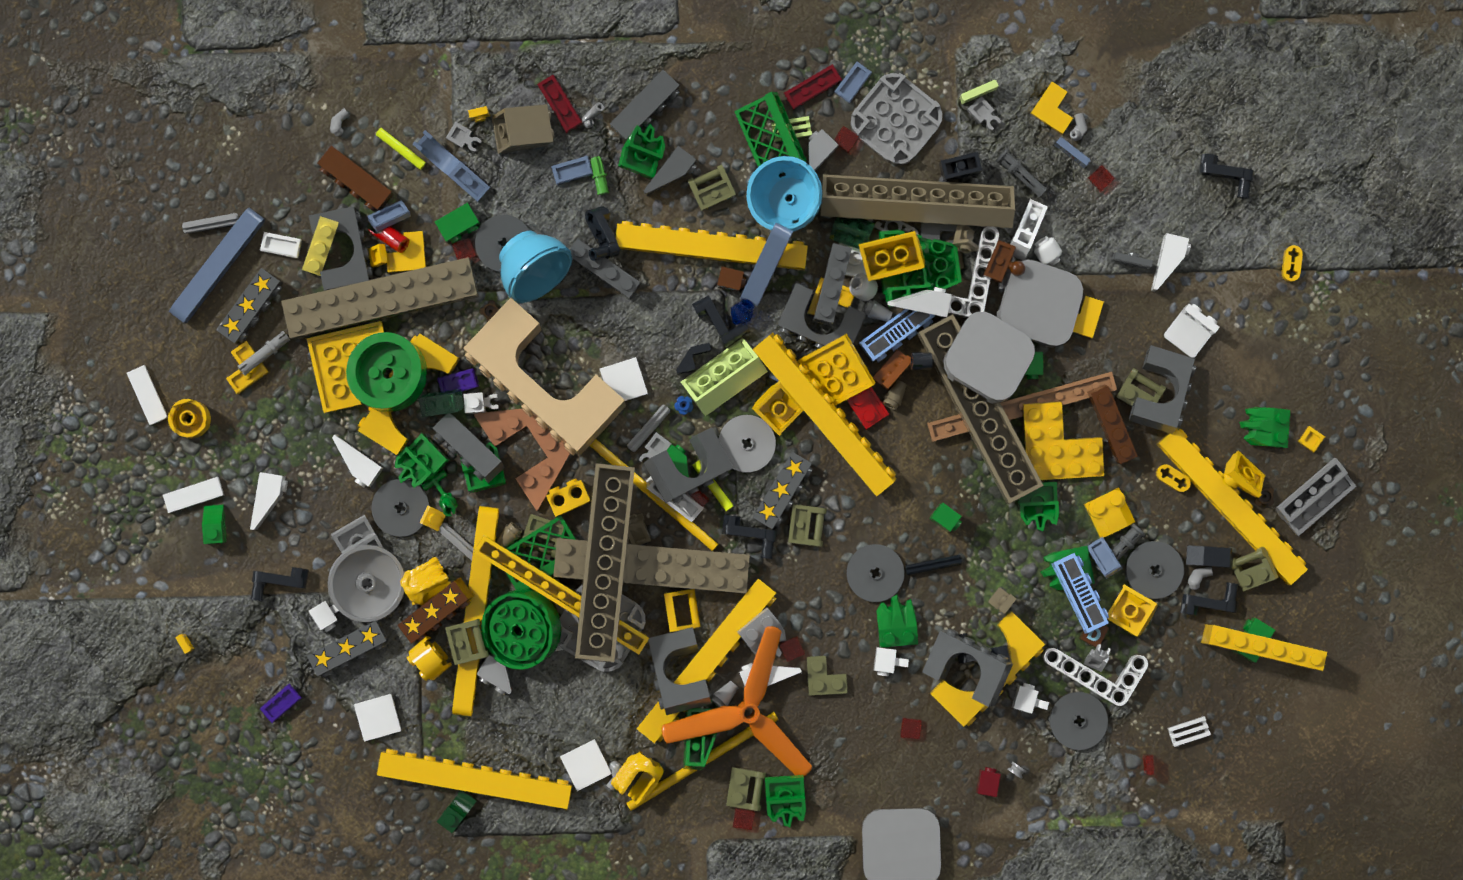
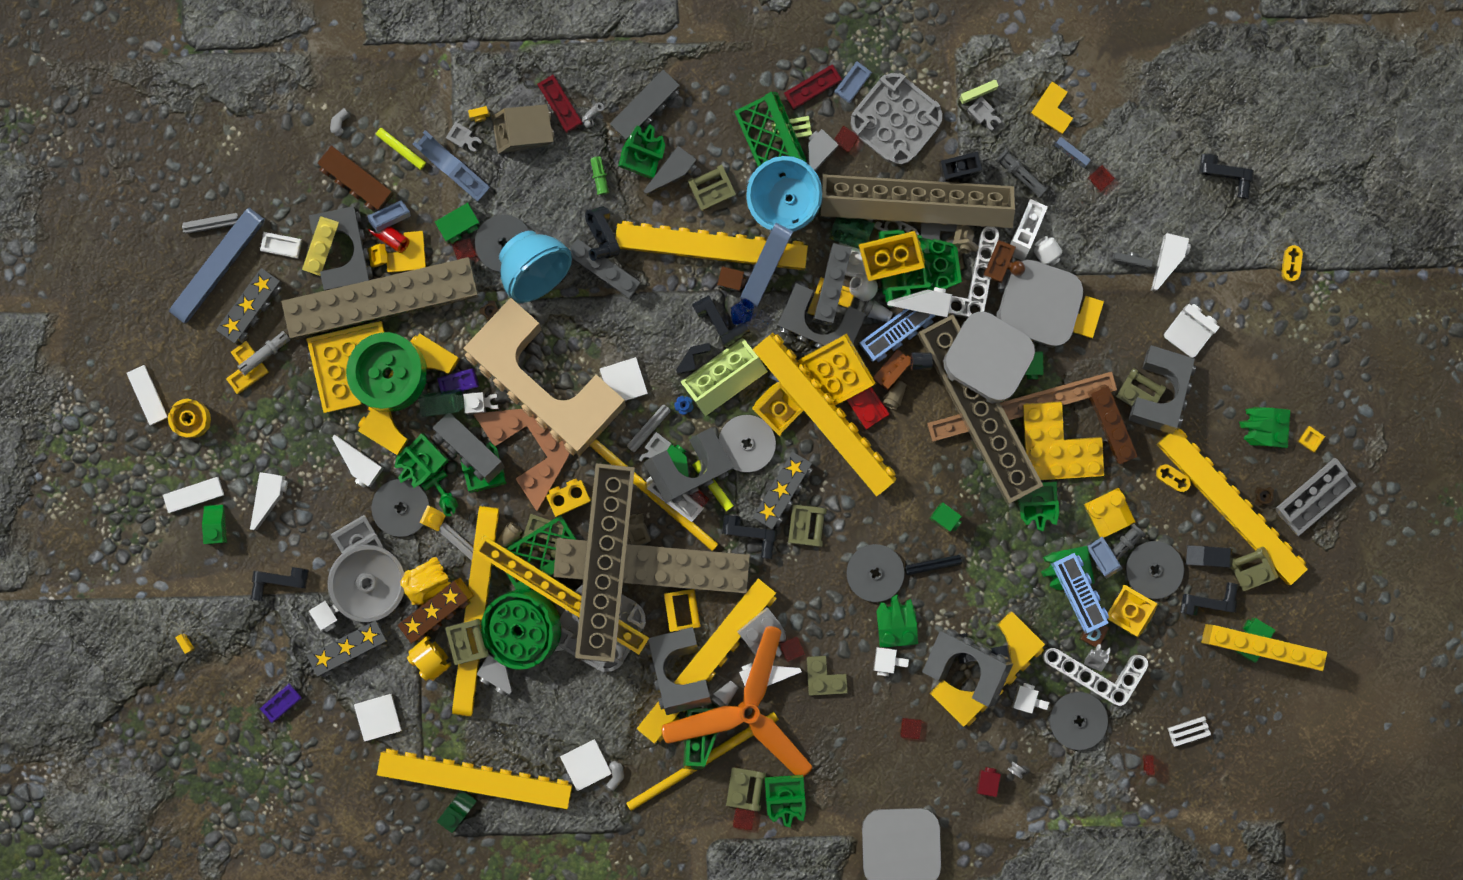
(572, 170): sand blue tile -> none
(647, 781): yellow piece -> none
(1001, 600): dark tan bracket -> none
(1080, 128): light grey arm -> none
(1197, 575): light grey arm -> none
(1244, 474): yellow slope -> none

